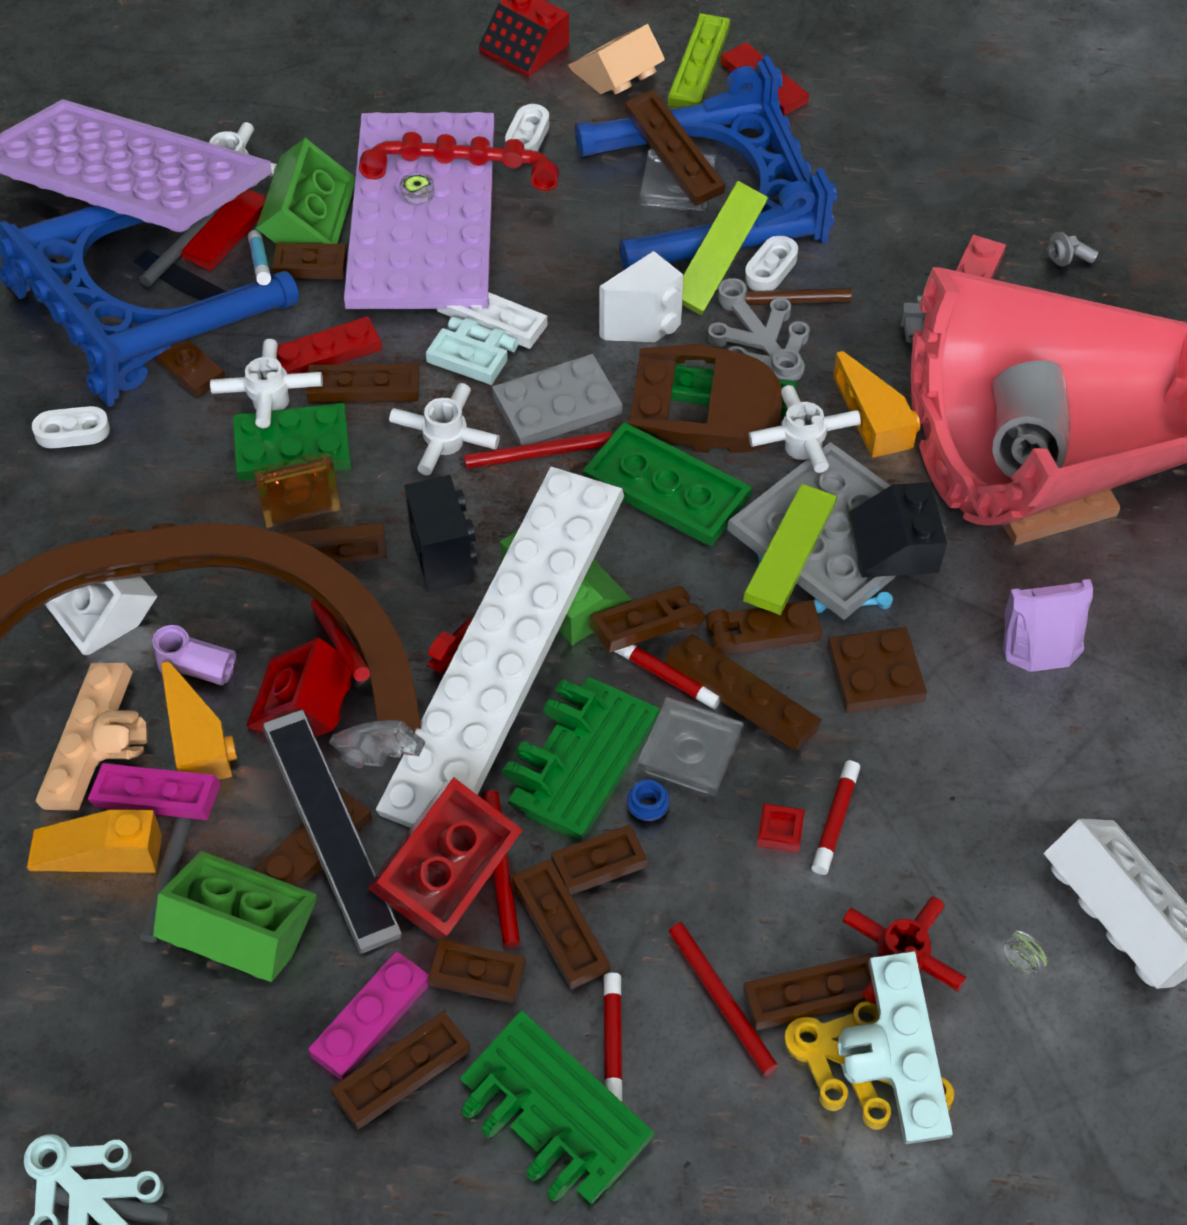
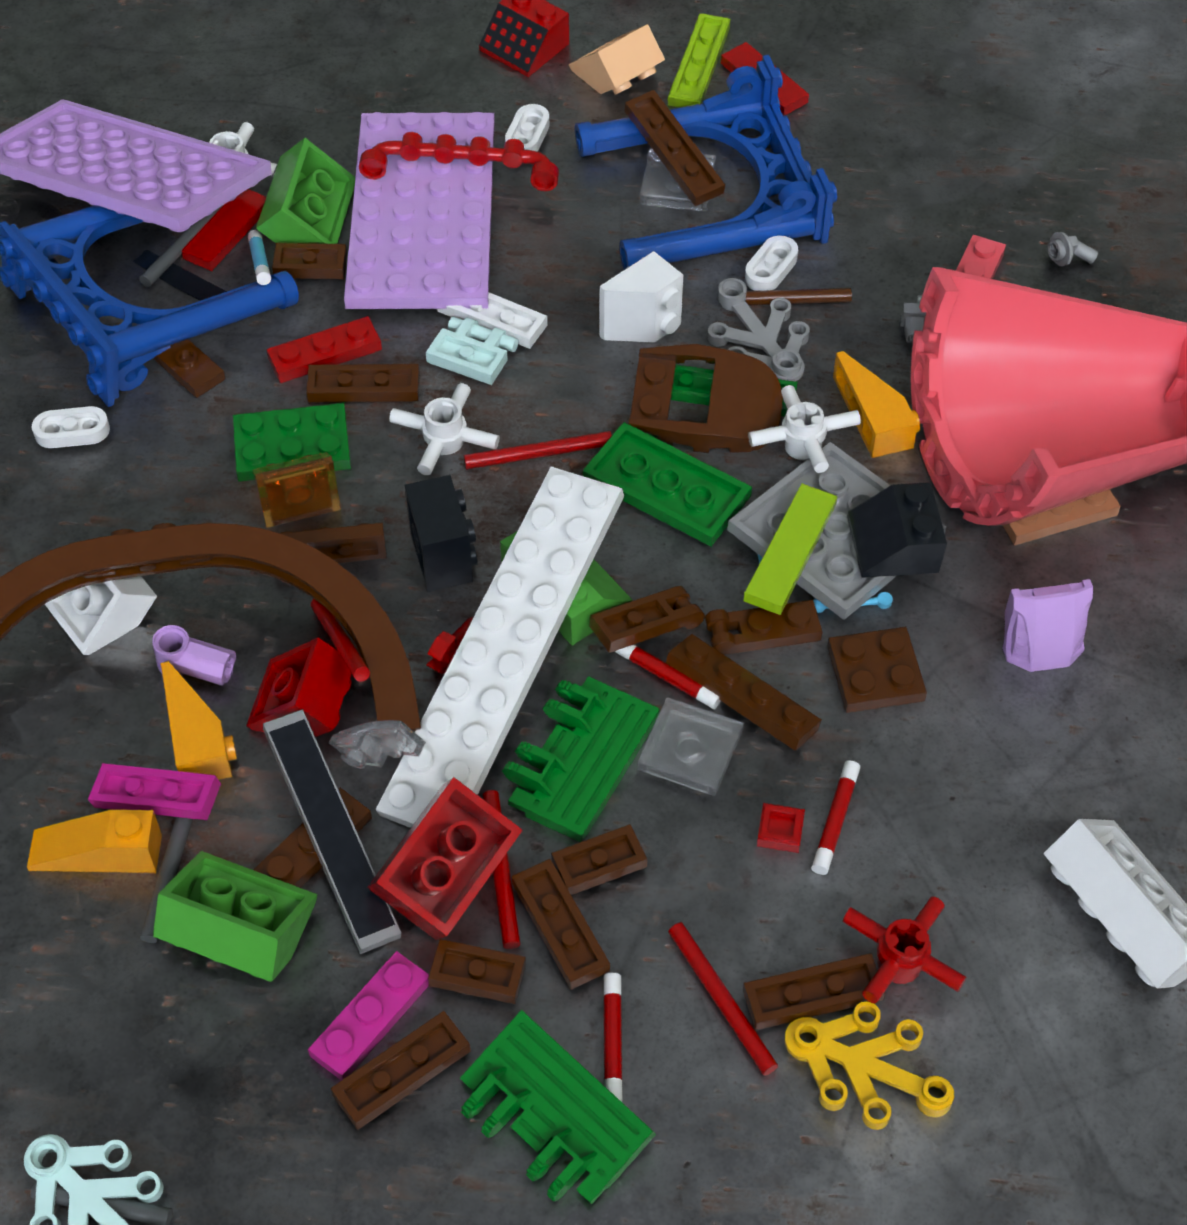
(91, 735): light nougat plate -> none
(266, 383): white bar -> none
(417, 188): clear tile -> none
(557, 400): light grey plate -> none
(648, 790): blue plate -> none
(721, 246): lime tile -> none
(900, 1049): light aqua plate -> none
(1026, 953): clear tile -> none
(1030, 414): light grey brick -> none

